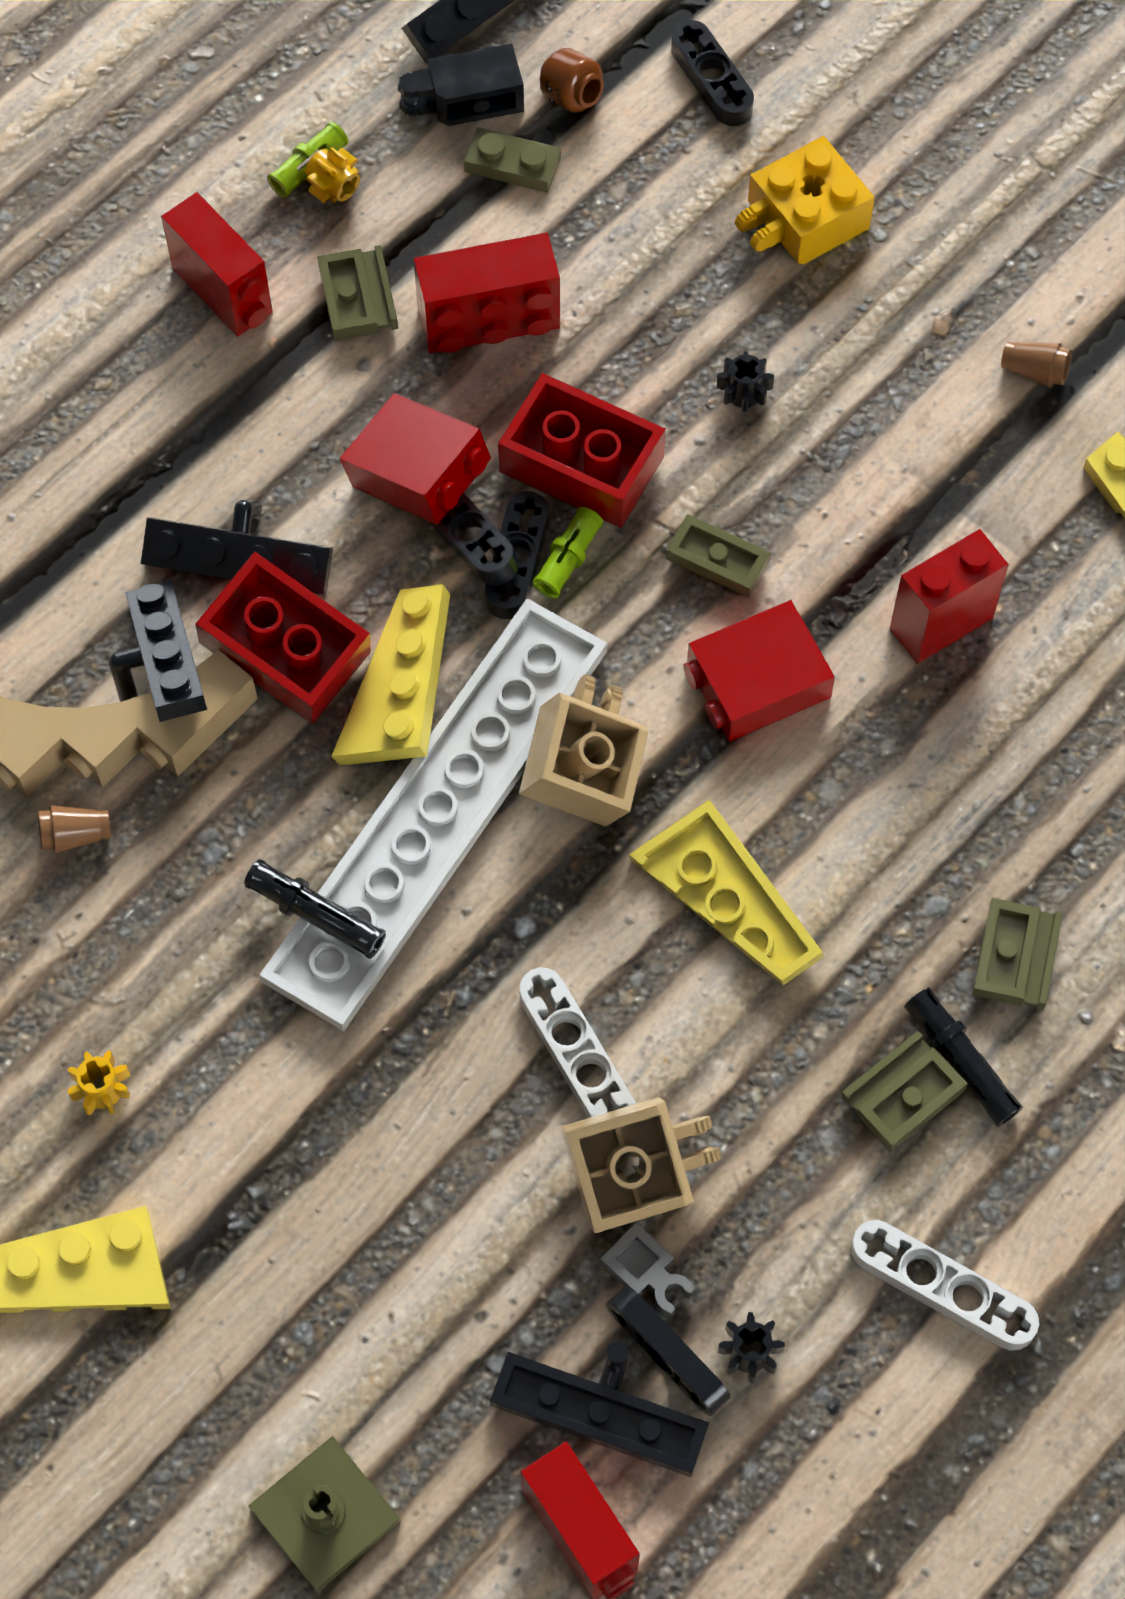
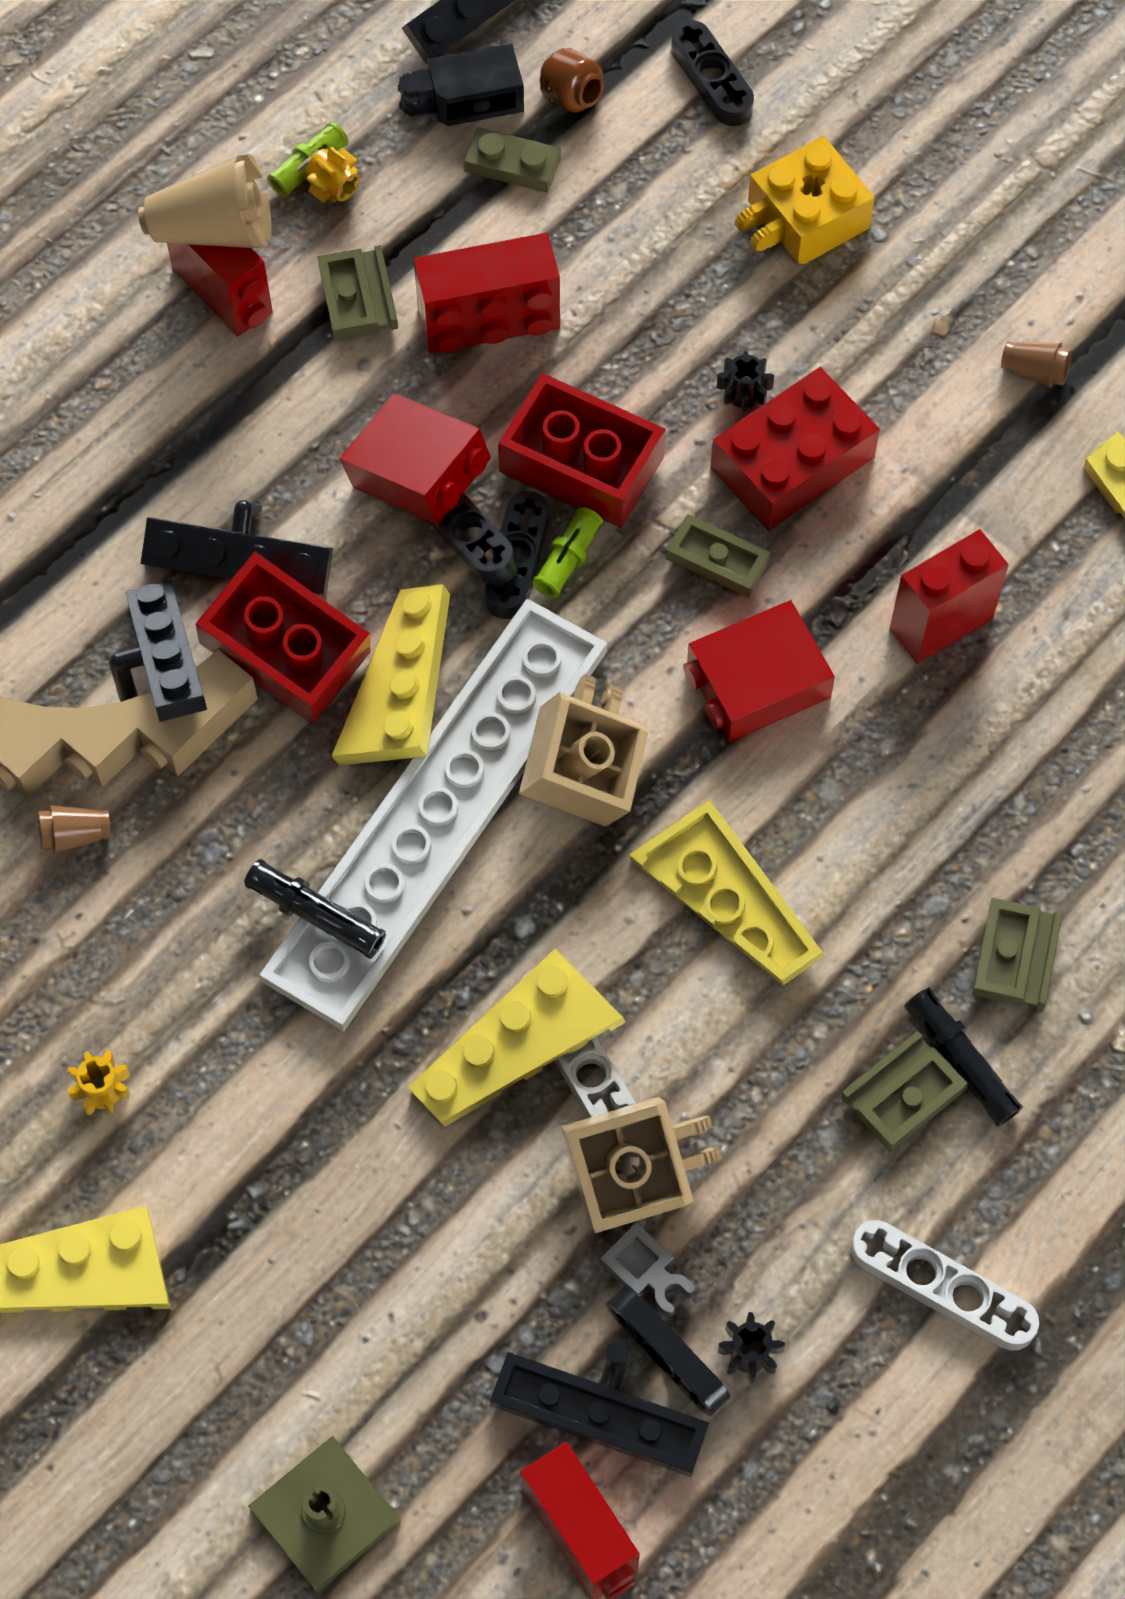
(211, 208): none -> tan cone
(528, 1028): none -> light yellow wing
(794, 448): none -> red brick

